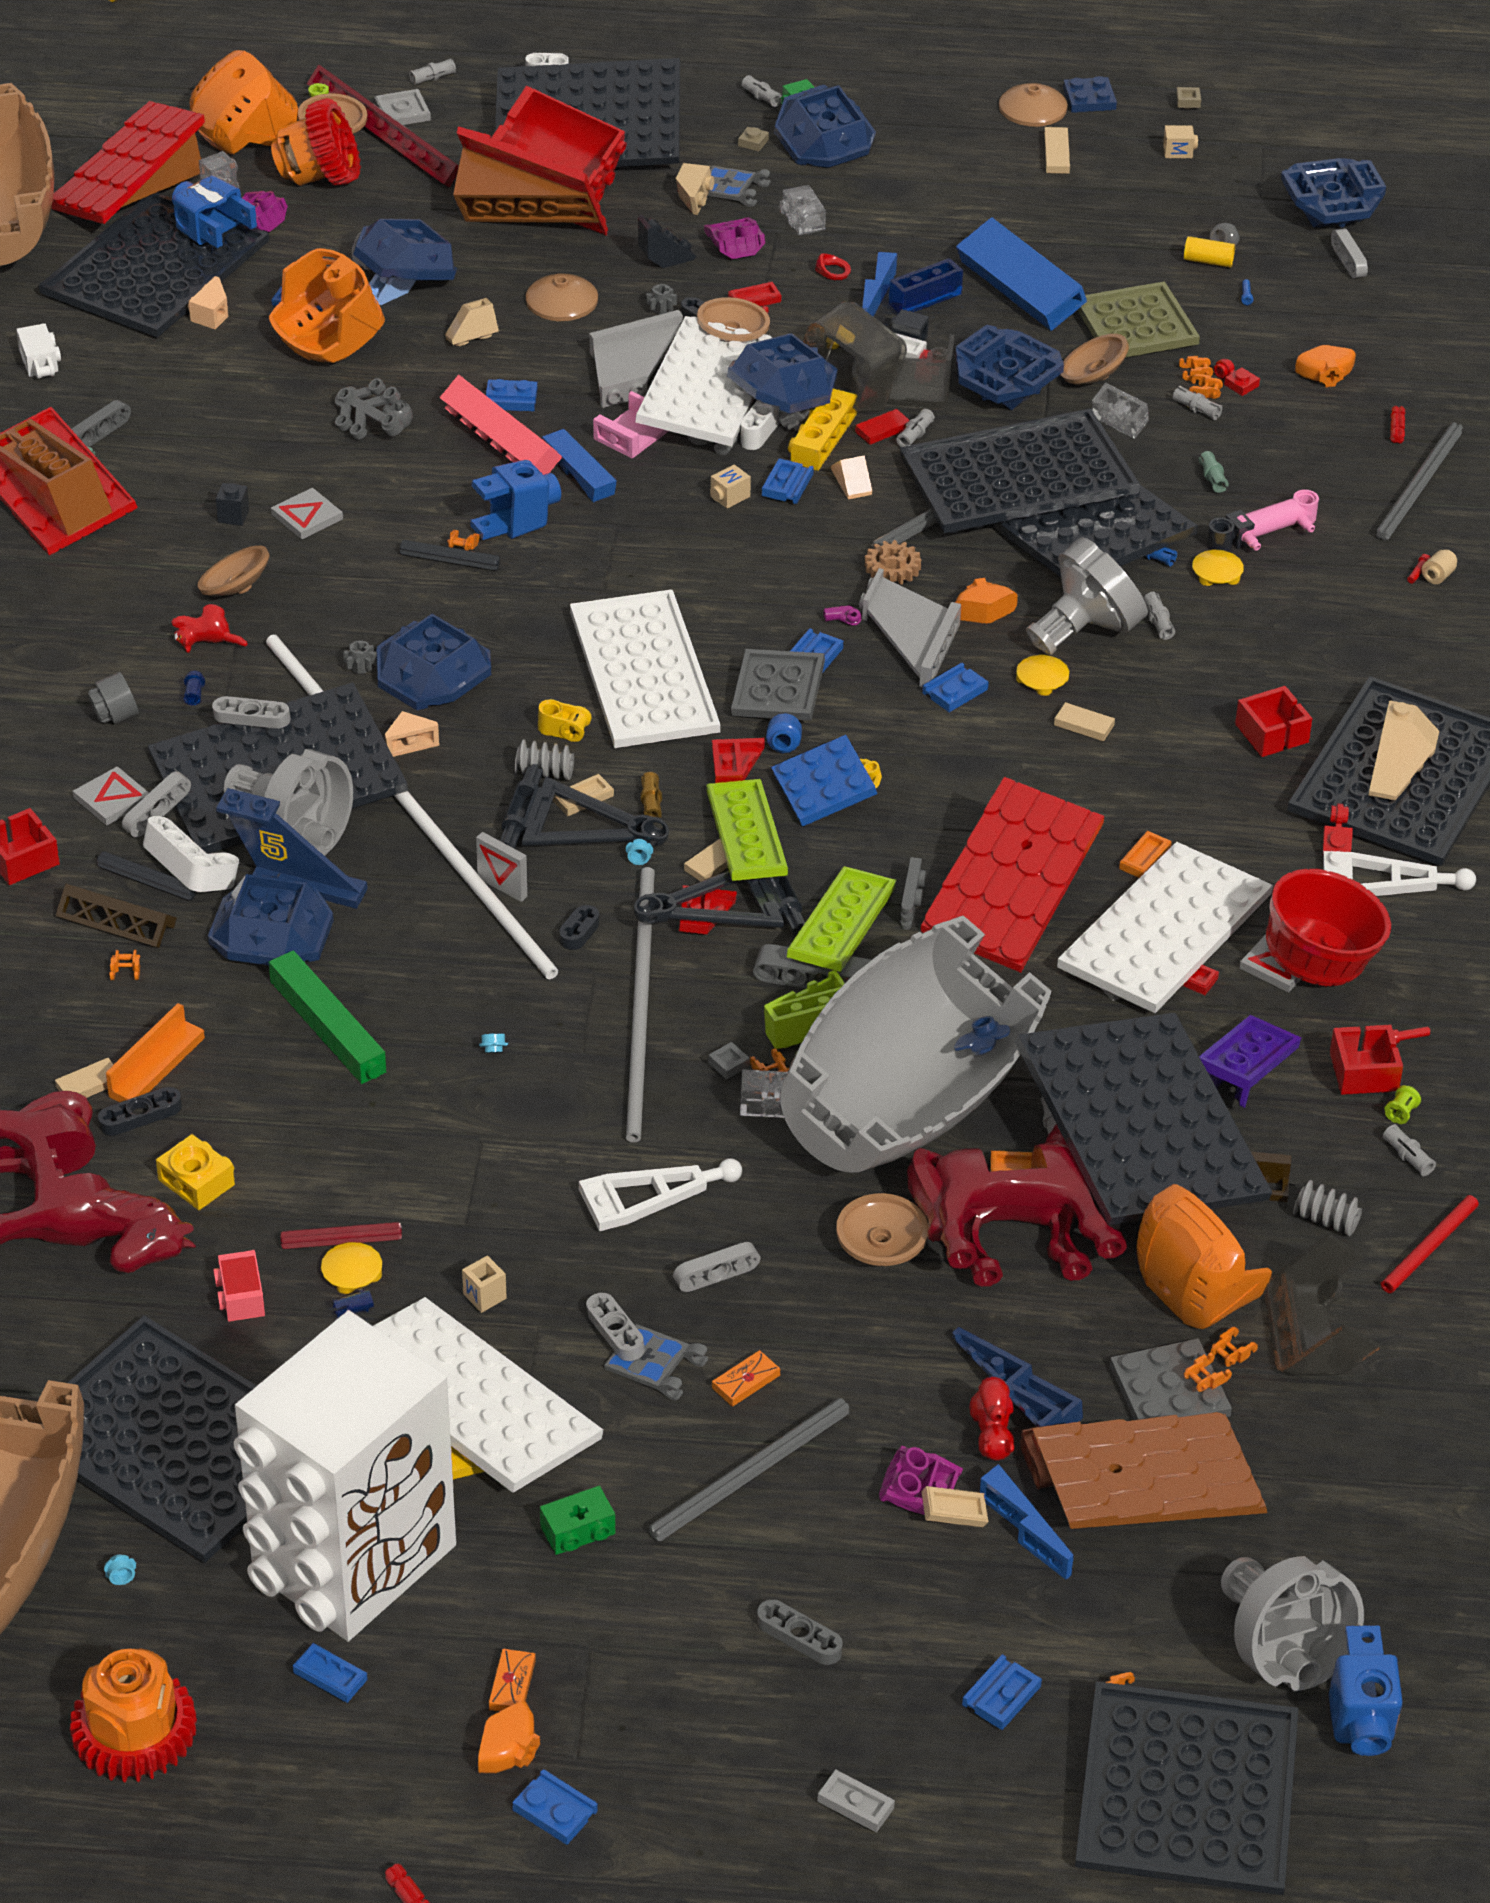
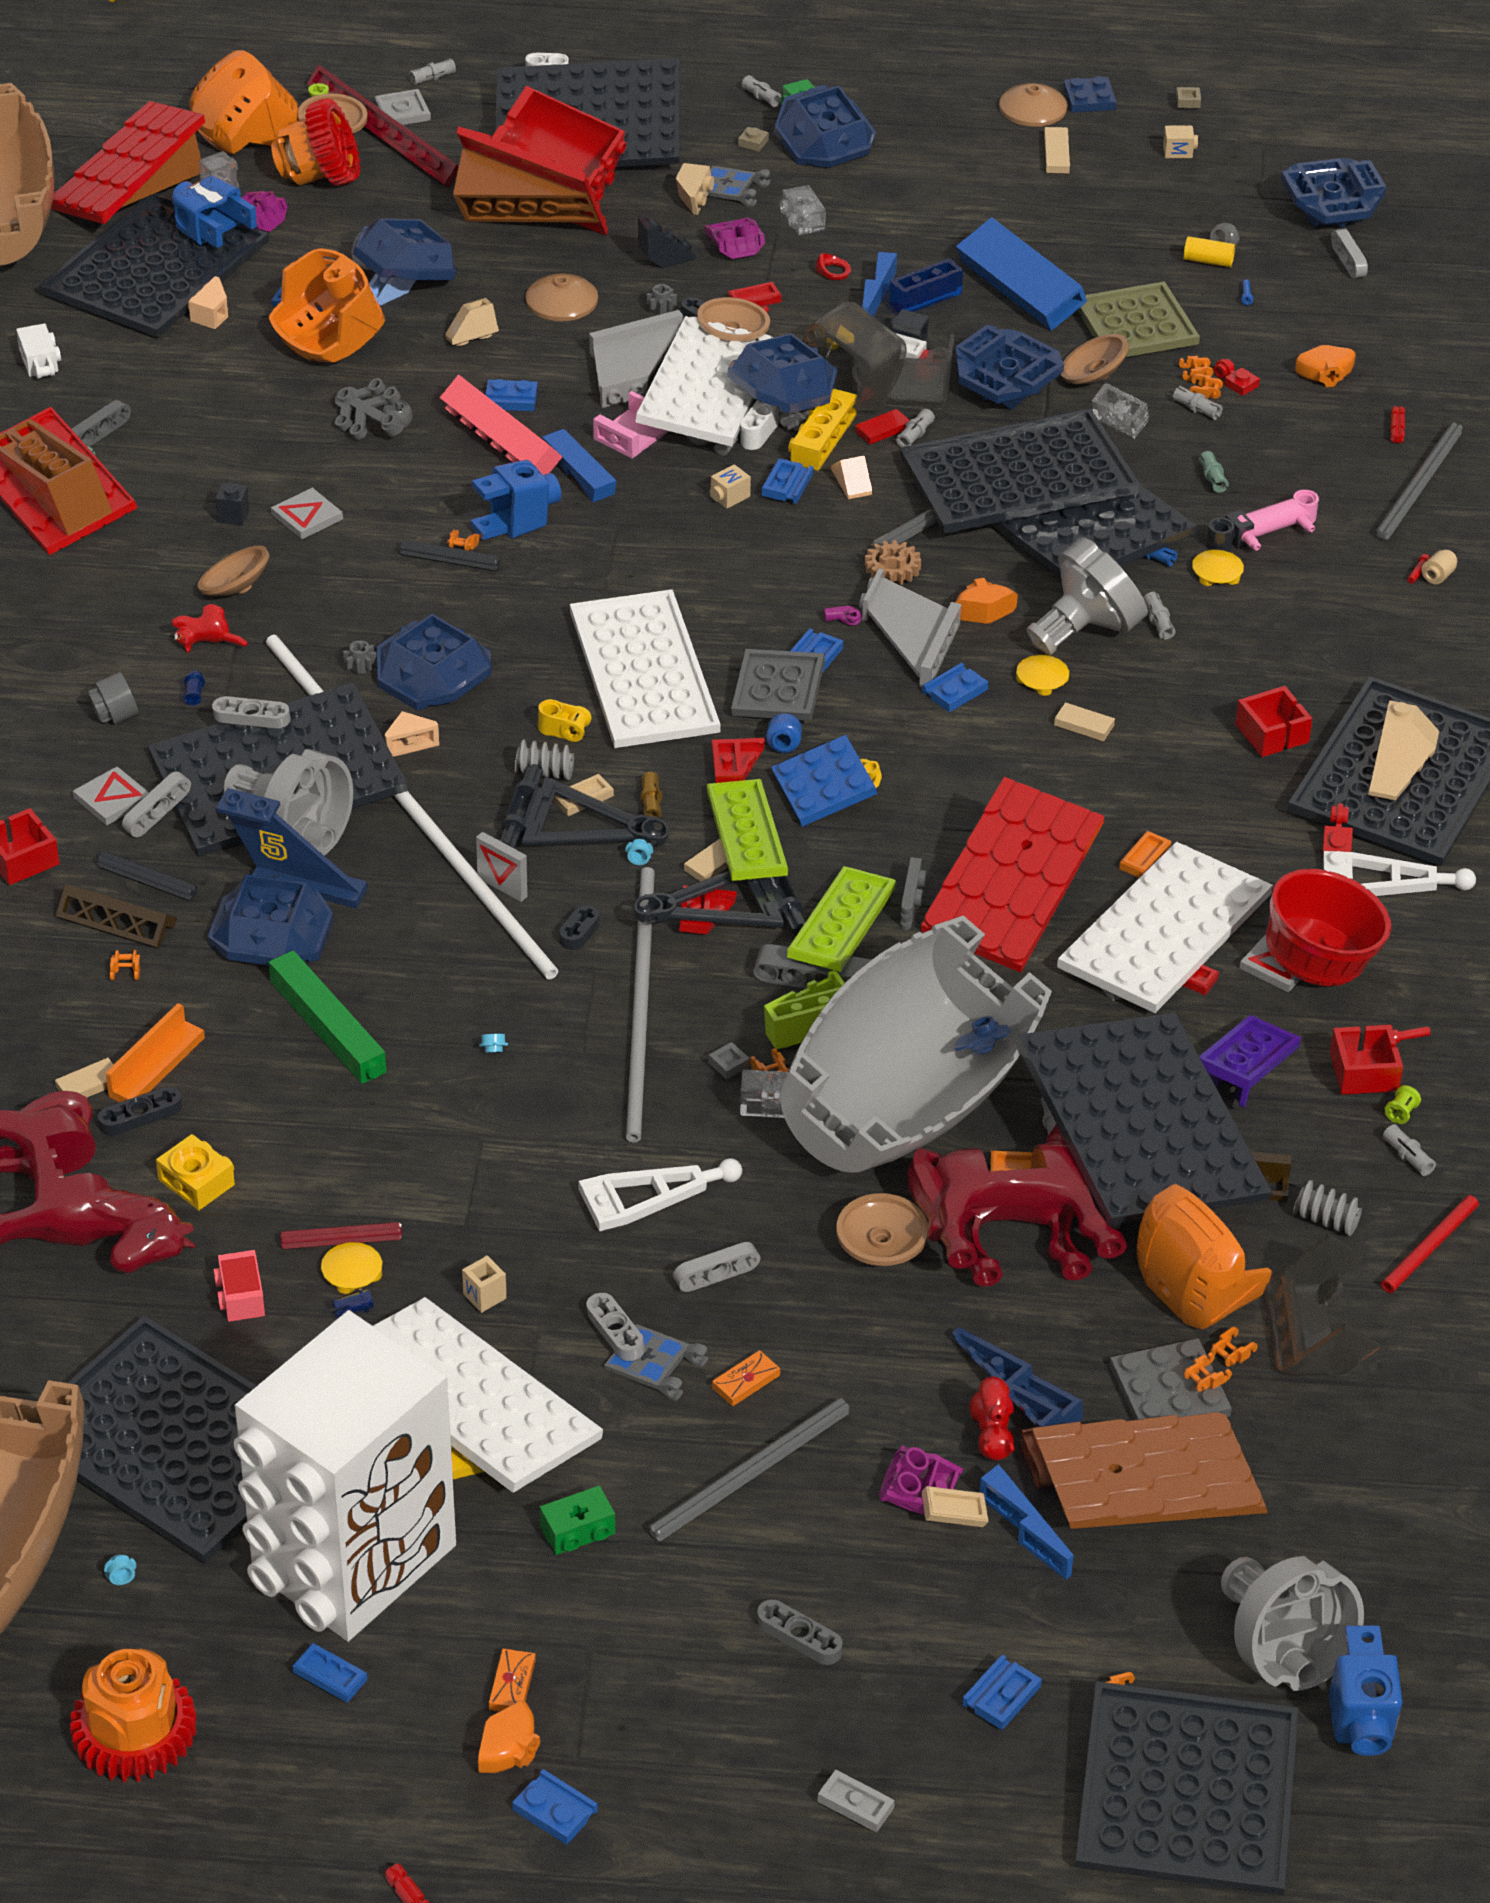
(186, 859): white beam -> none

